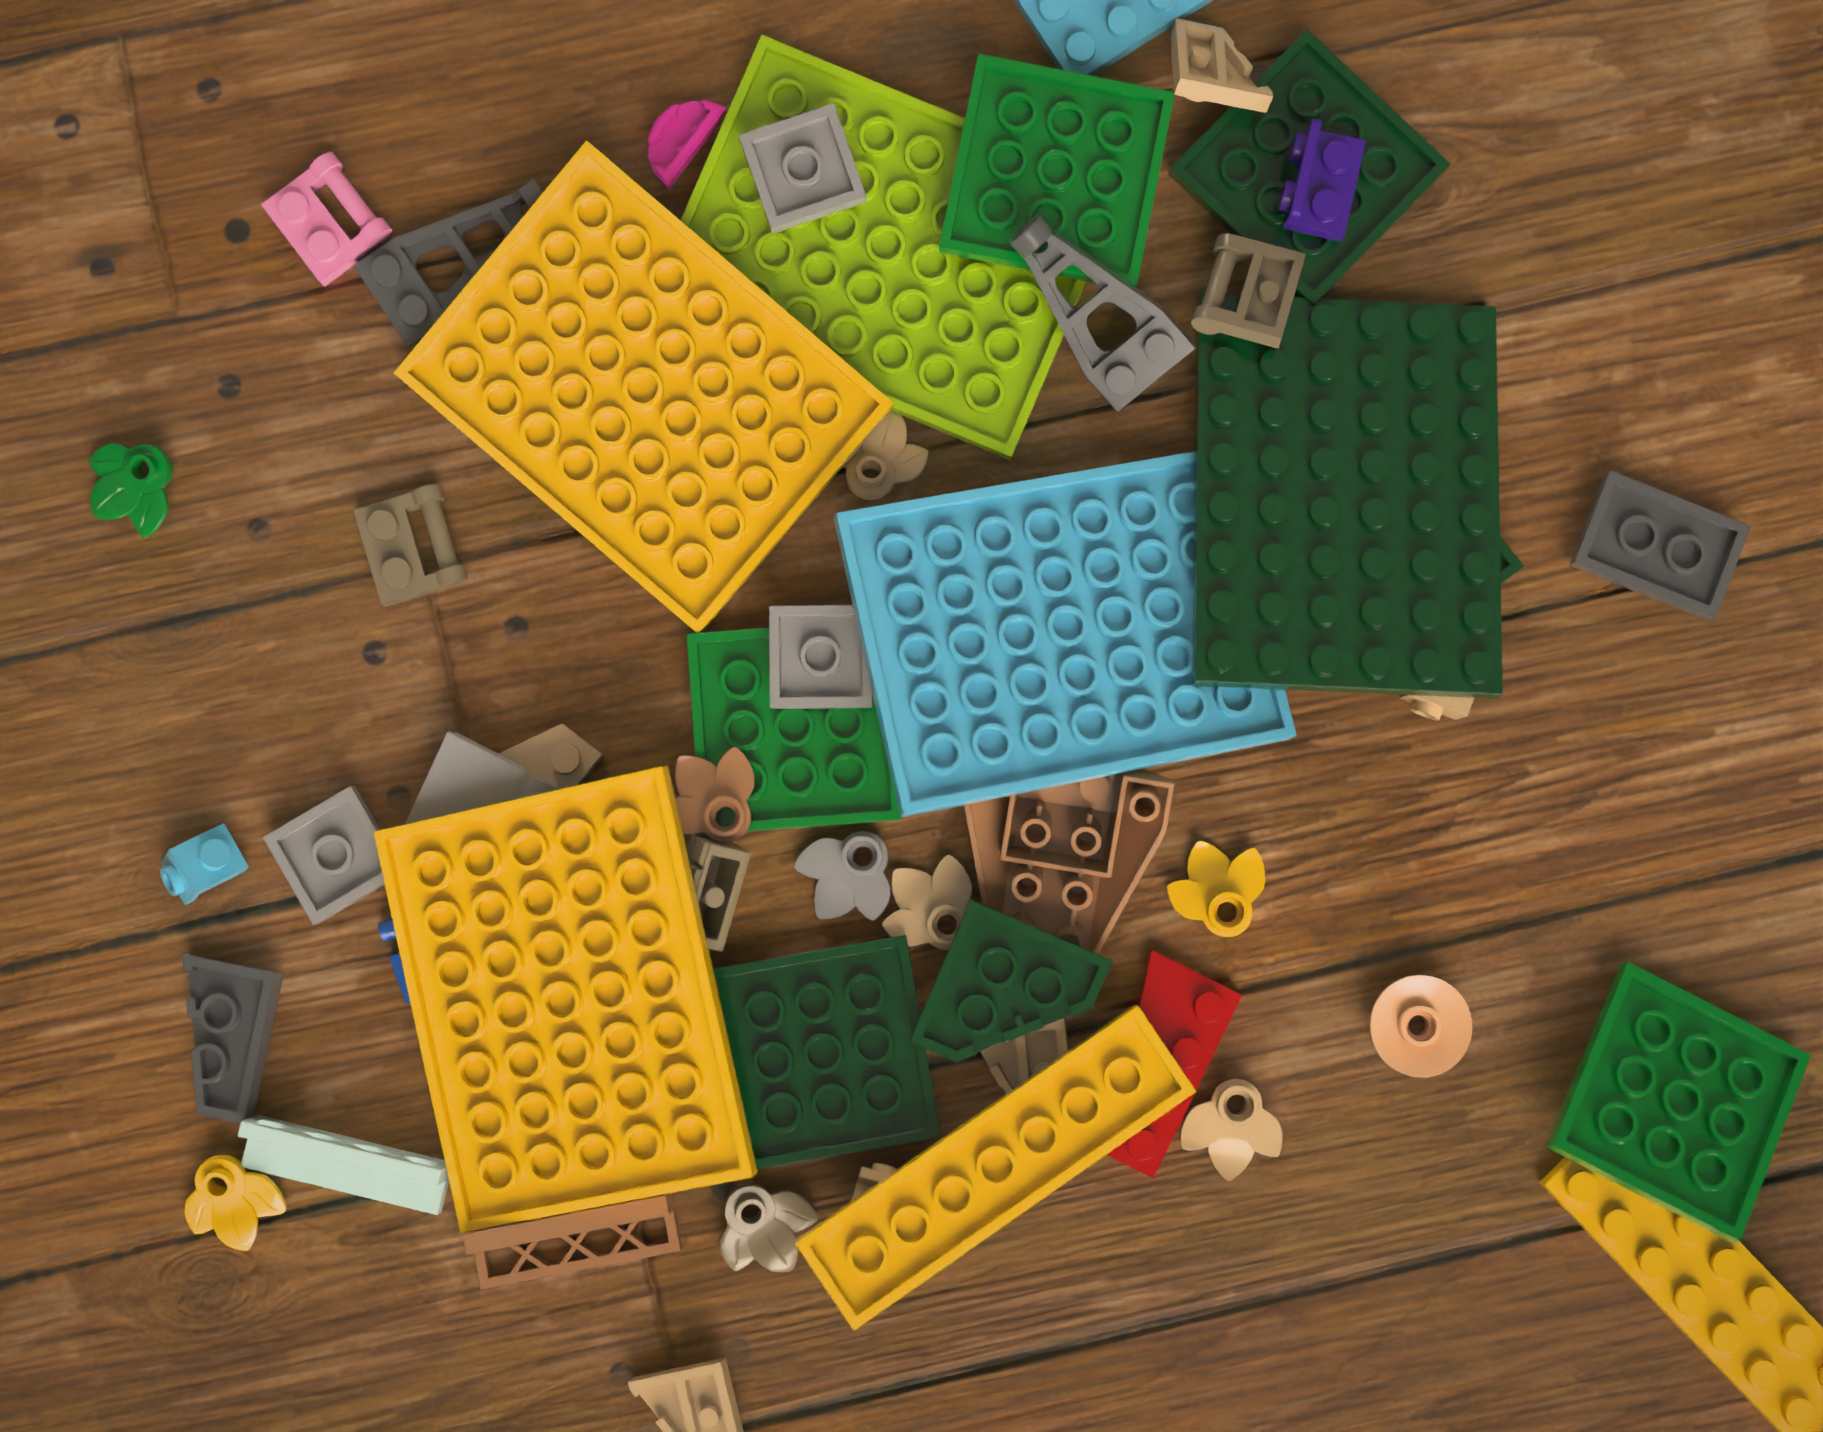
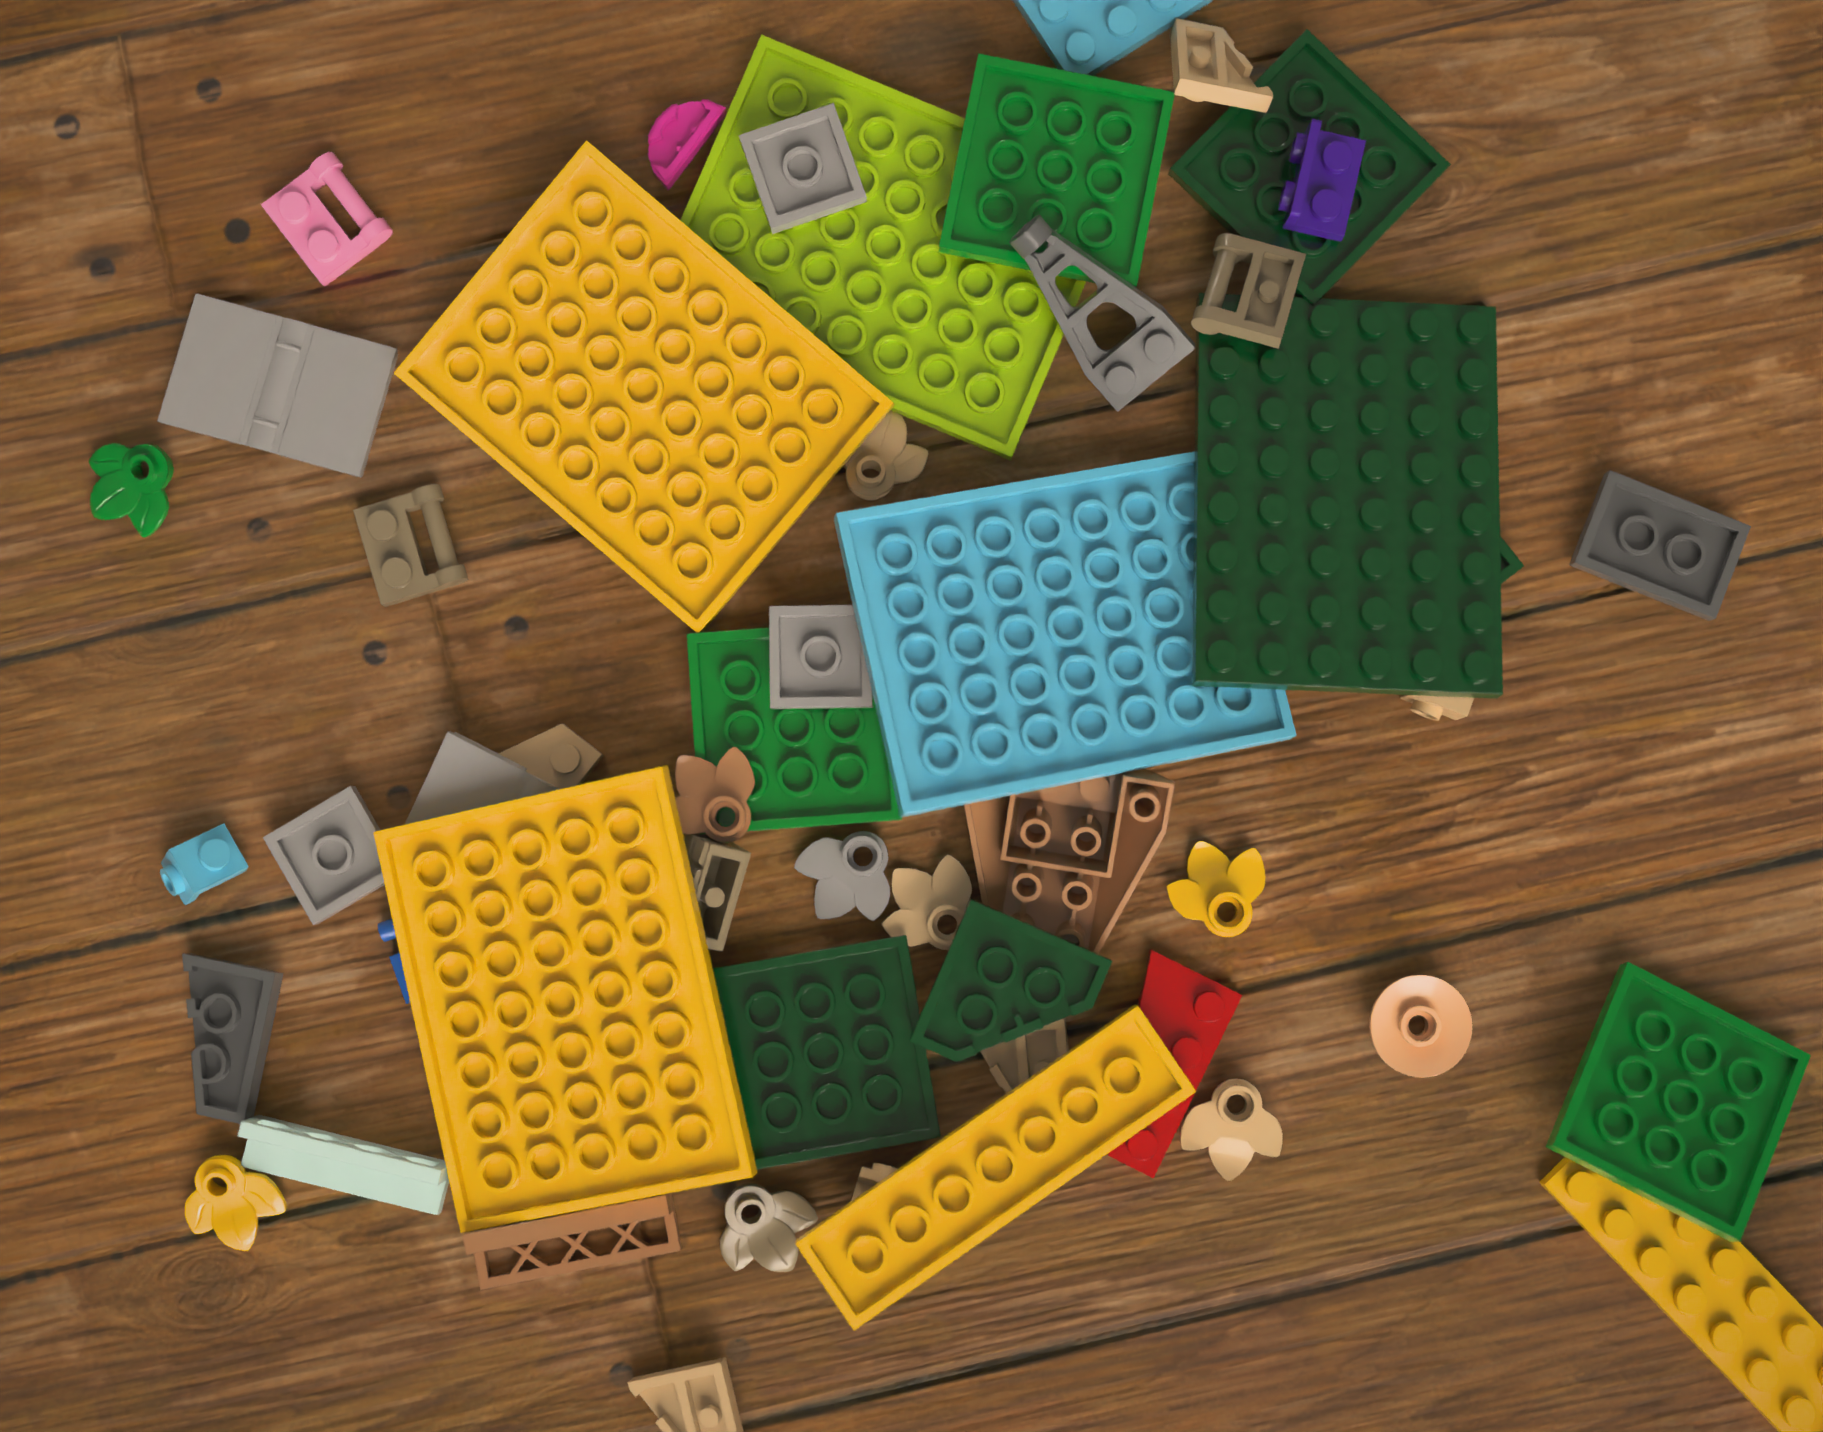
(278, 385): none -> light grey piece
(393, 270): dark grey plate -> none

